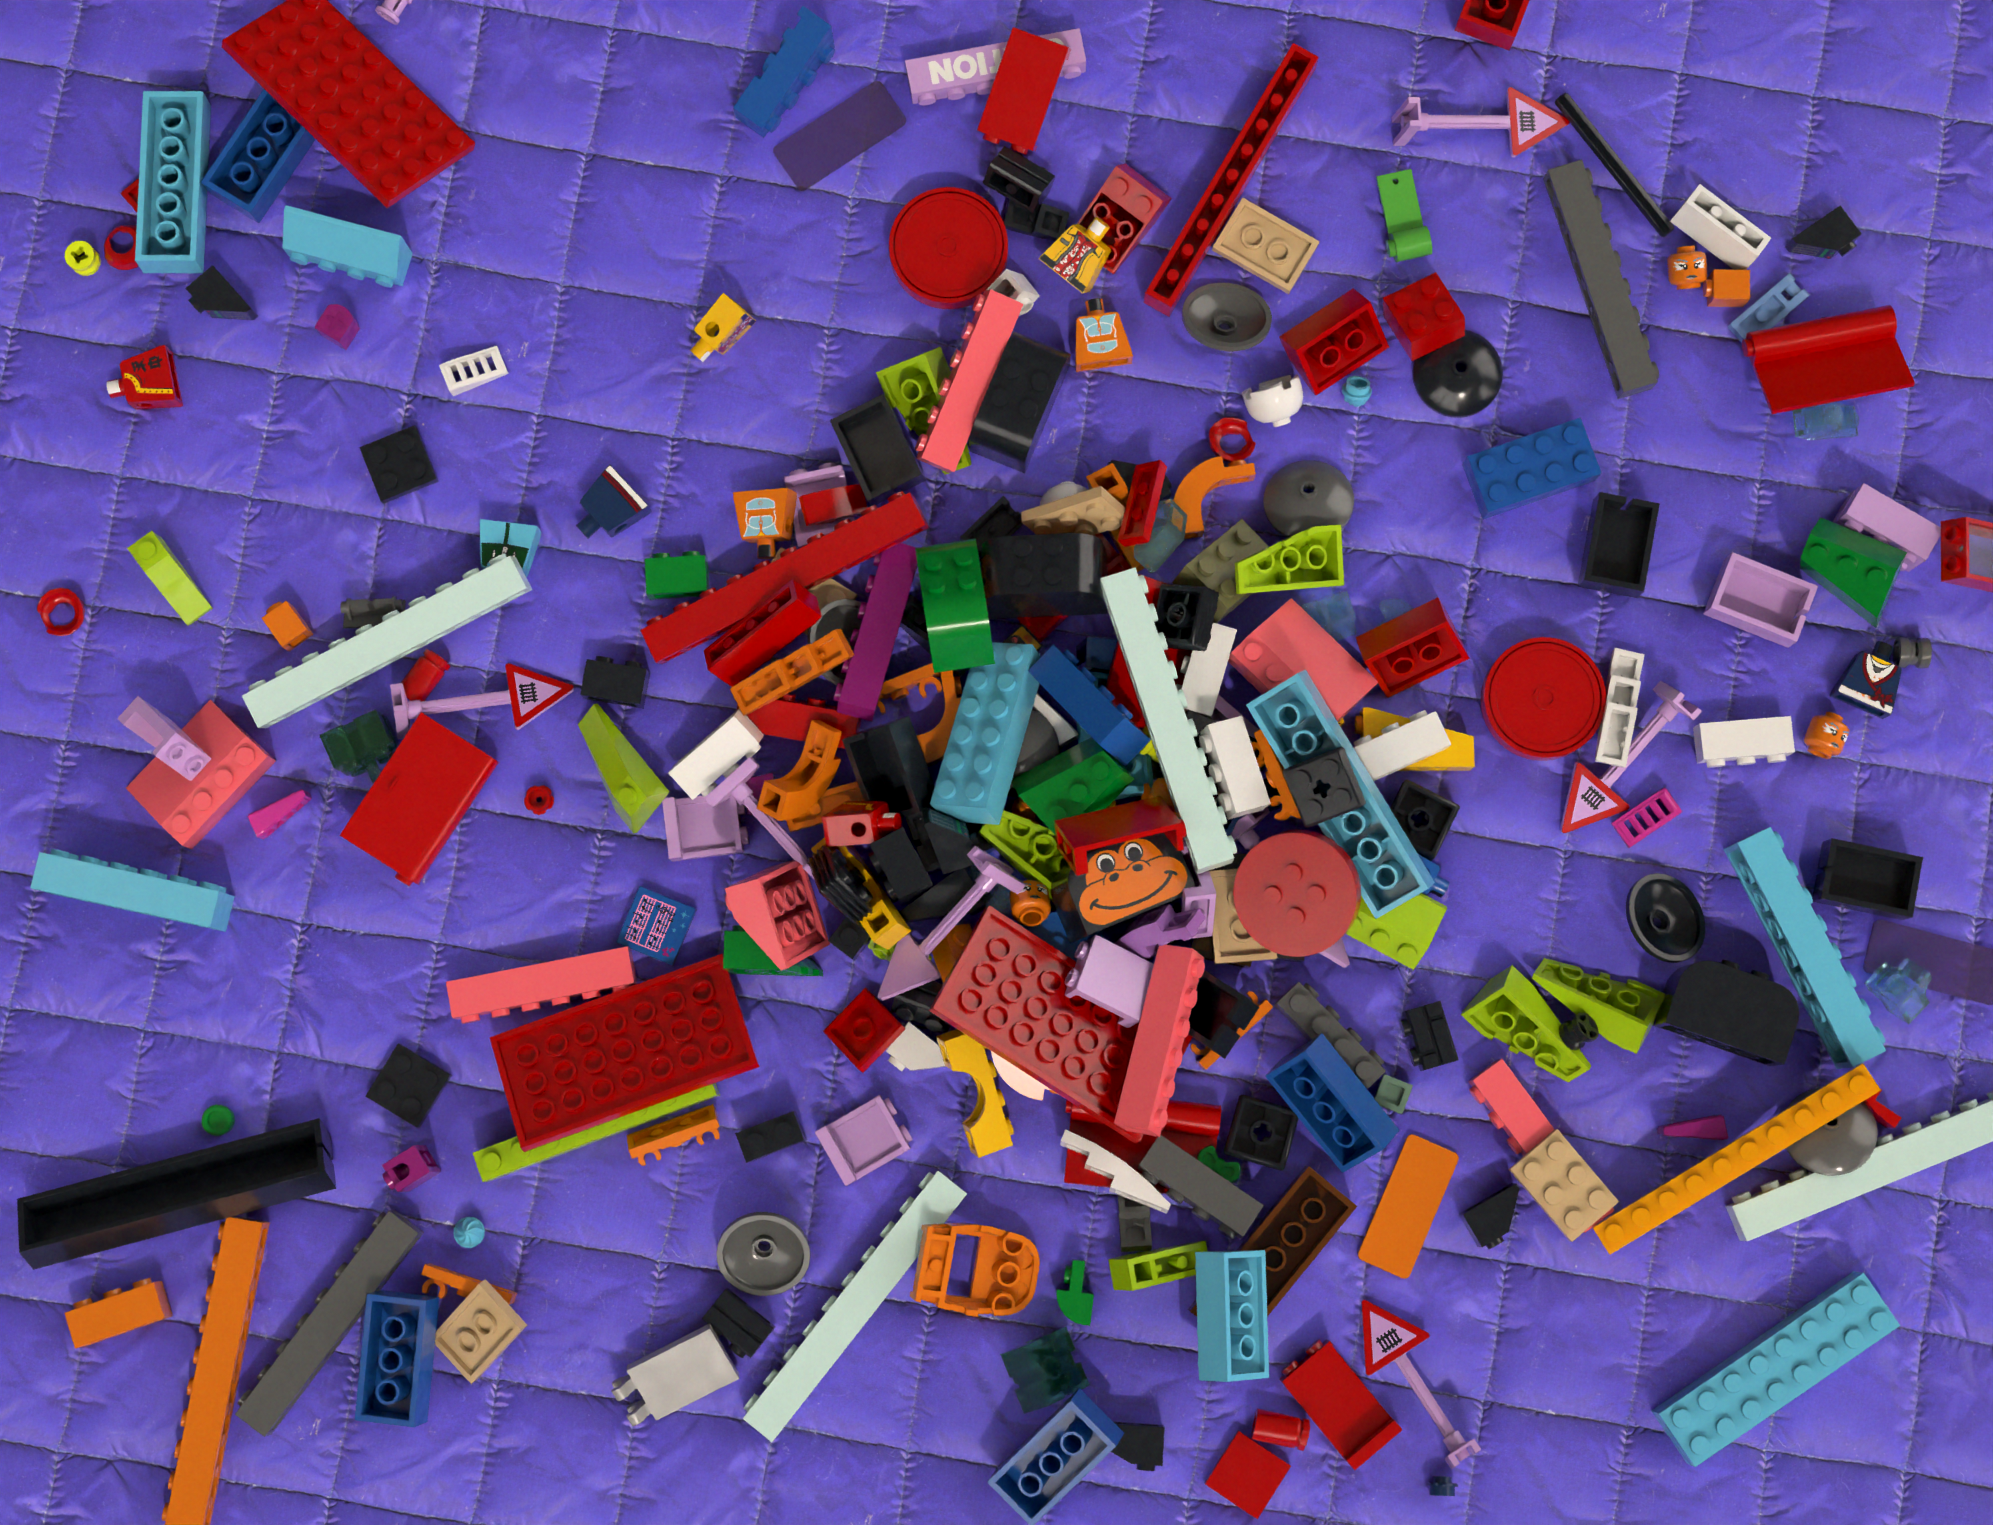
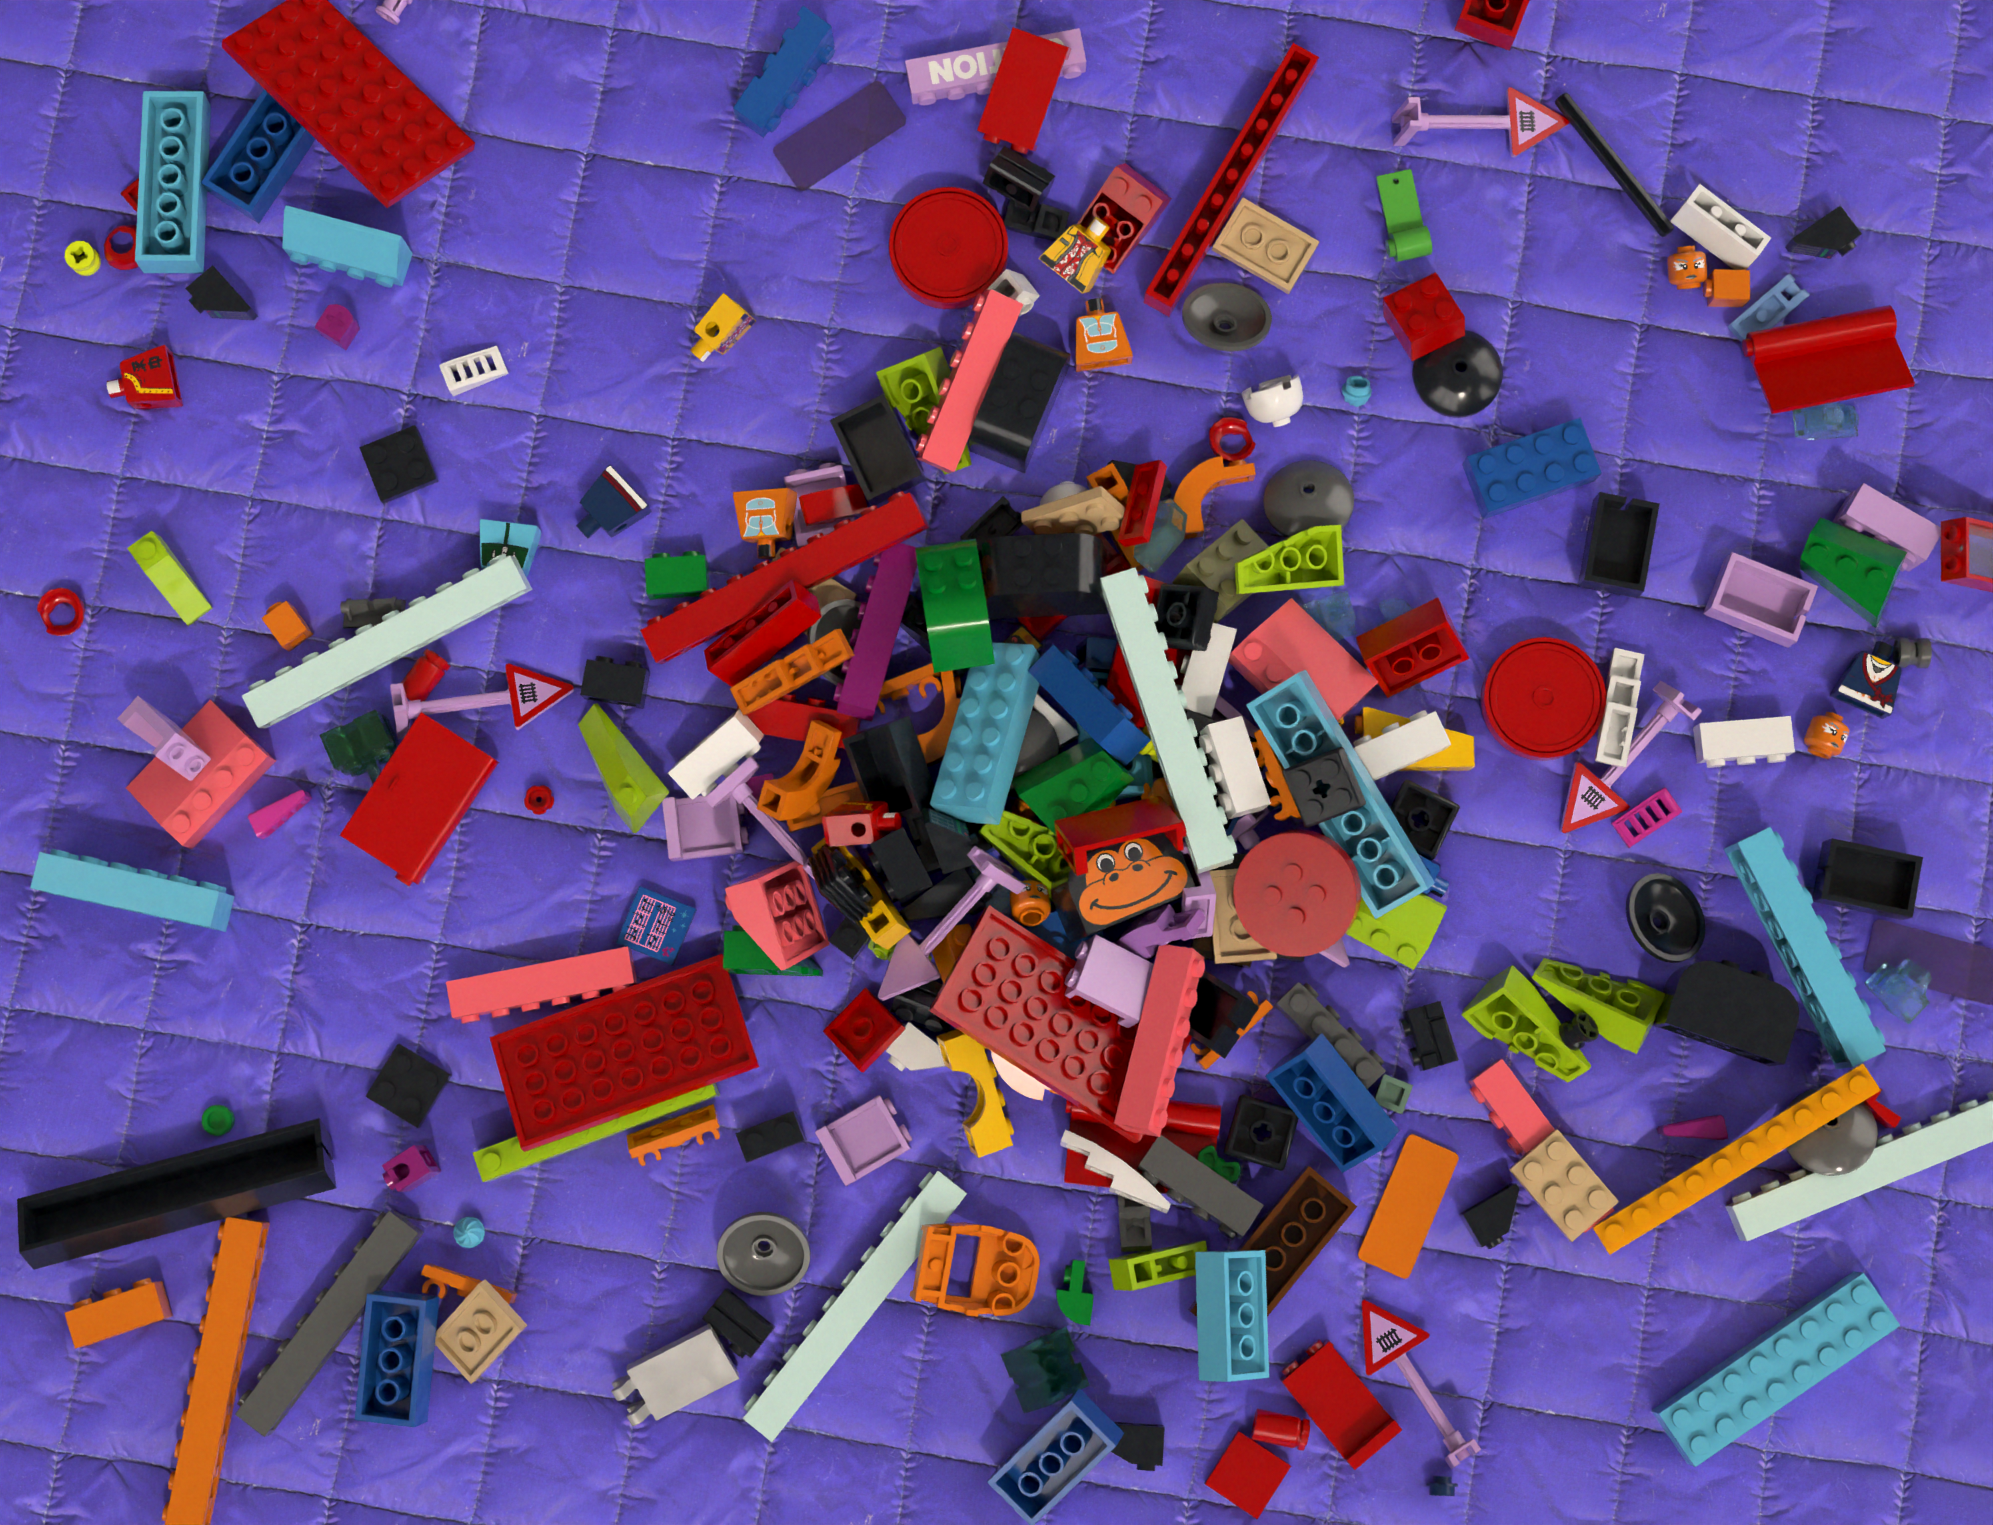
(1335, 341): red slope -> none
(1600, 279): dark grey brick -> none

